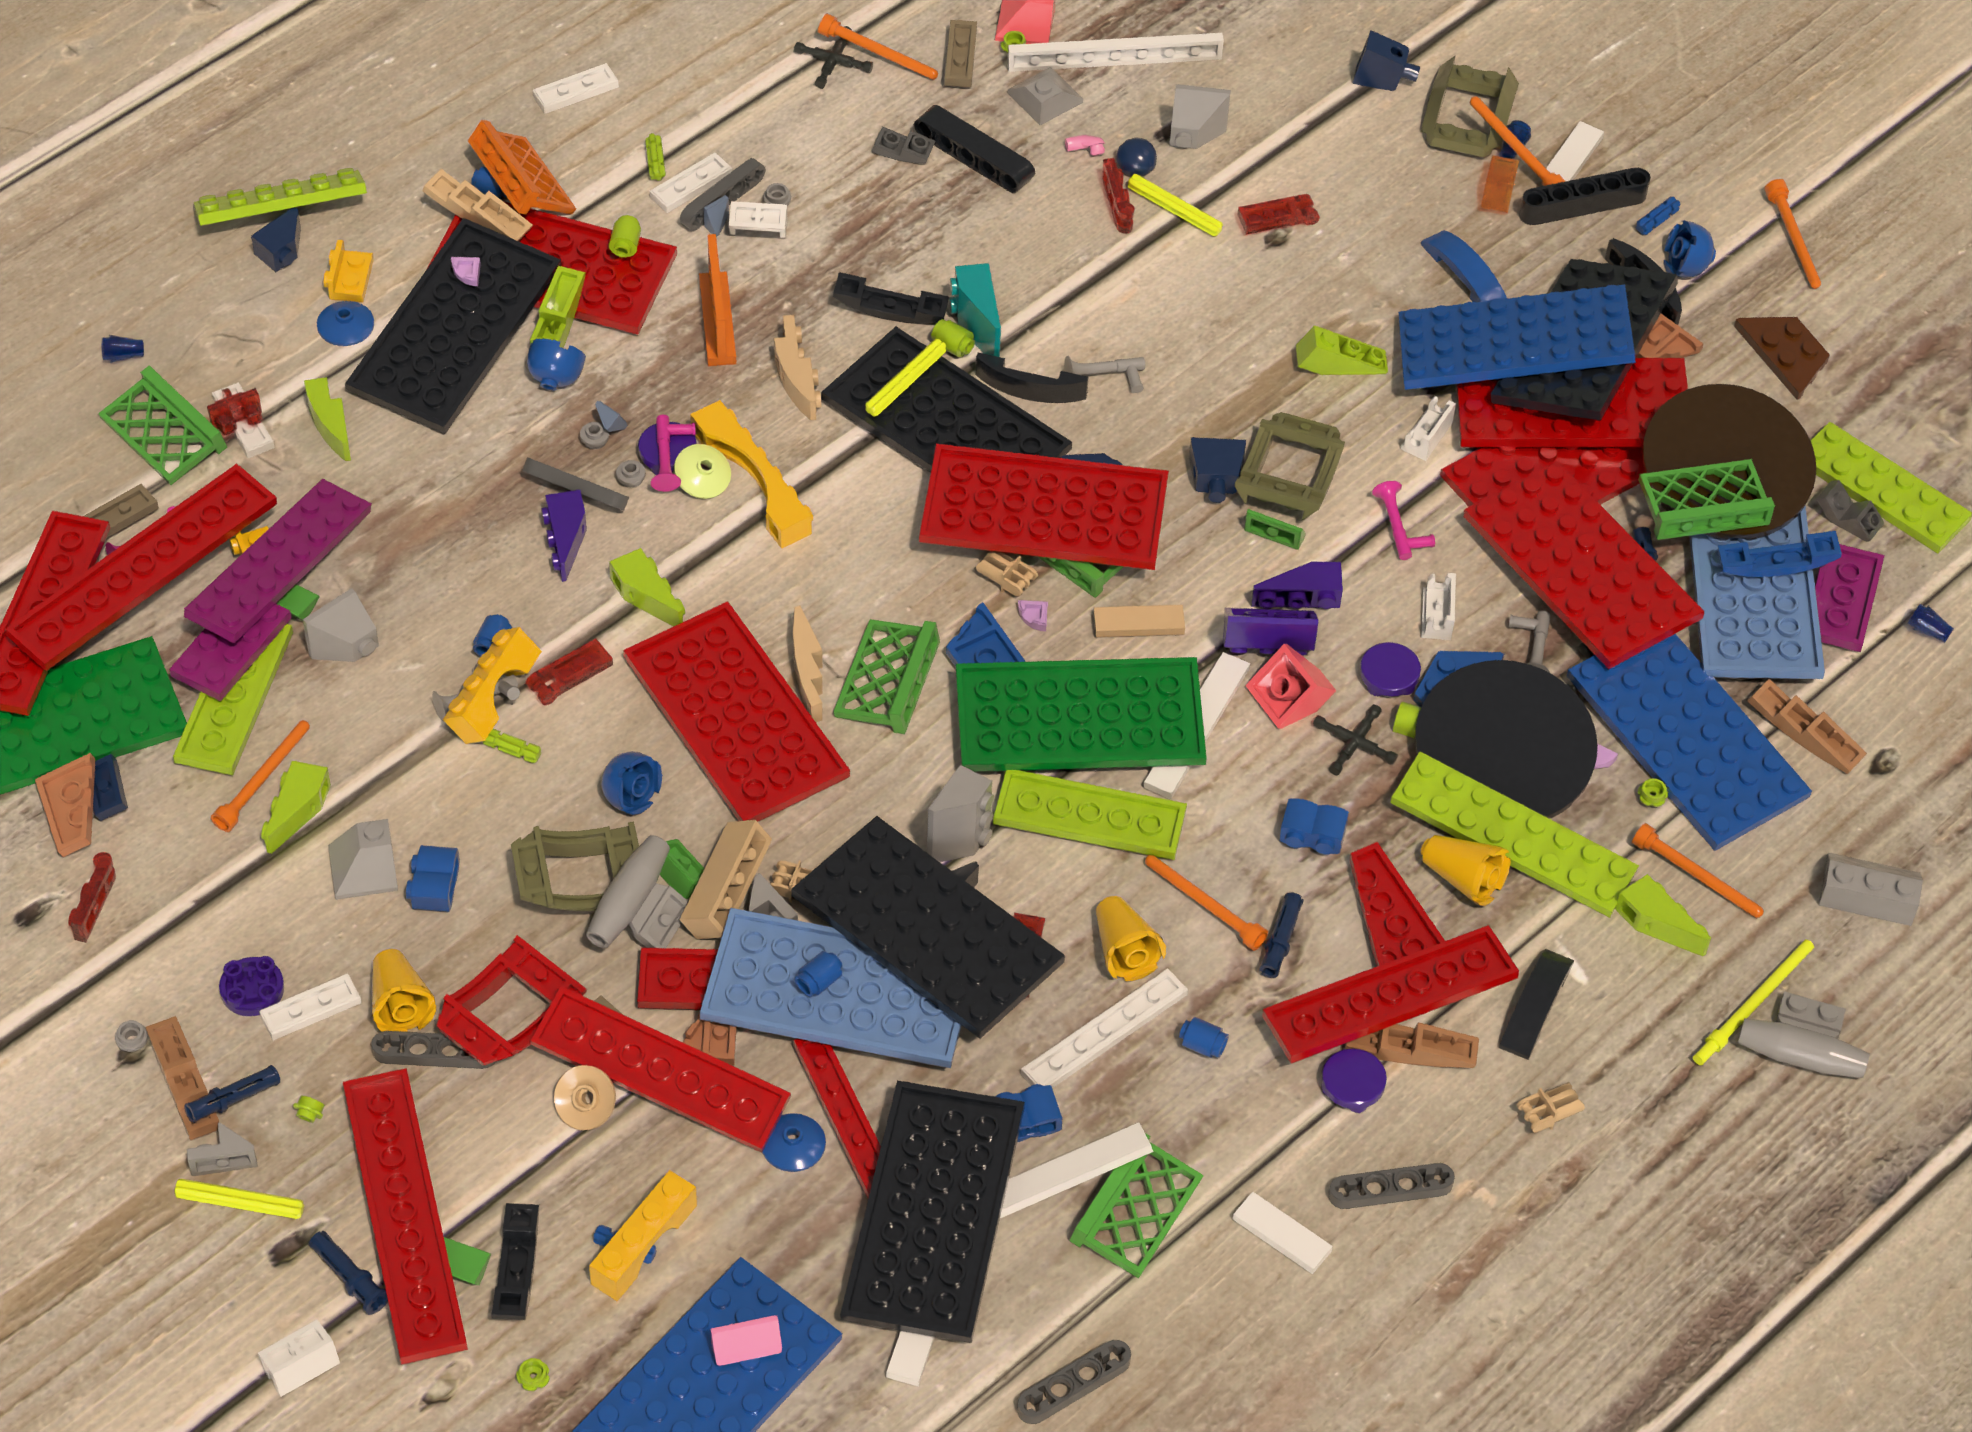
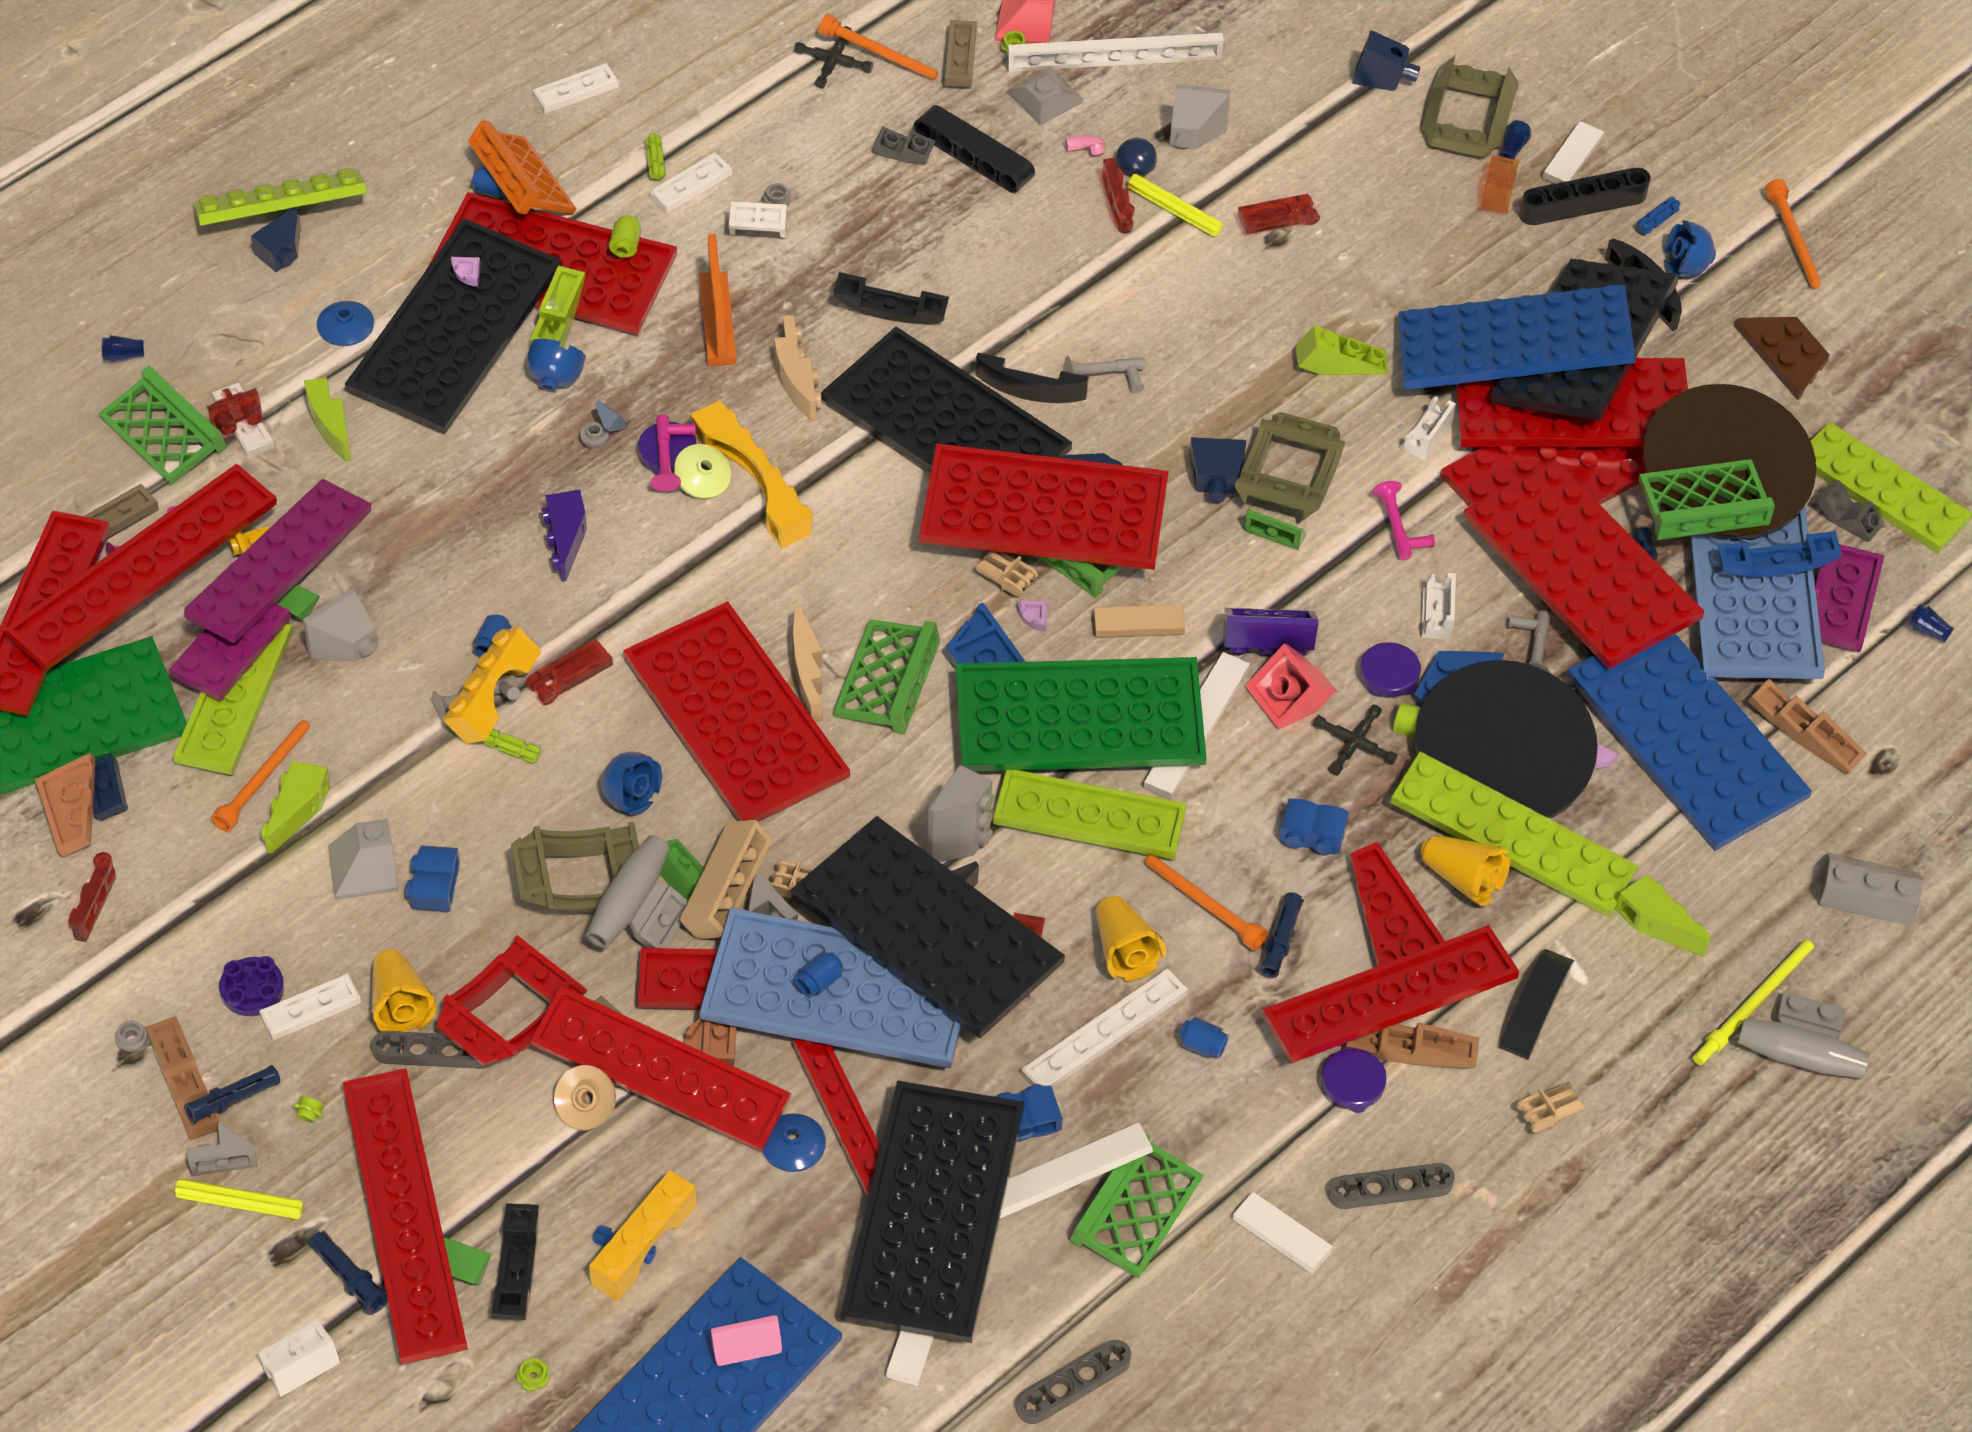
(348, 274): yellow bracket -> none
(473, 205): tan slope -> none
(575, 483): dark grey beam -> none
(631, 473): light grey plate -> none
(641, 586): lime slope -> none
(716, 215): sand blue slope -> none
(732, 185): dark grey beam -> none
(905, 377): neon yellow axle -> none
(957, 338): lime brick -> none
(976, 306): teal slope -> none
(1303, 587): dark purple slope -> none
(1465, 264): blue slope -> none
(1546, 177): orange piece -> none
(1648, 839): orange piece -> none
(1655, 787): lime plate -> none
(1669, 341): nougat wing -> none

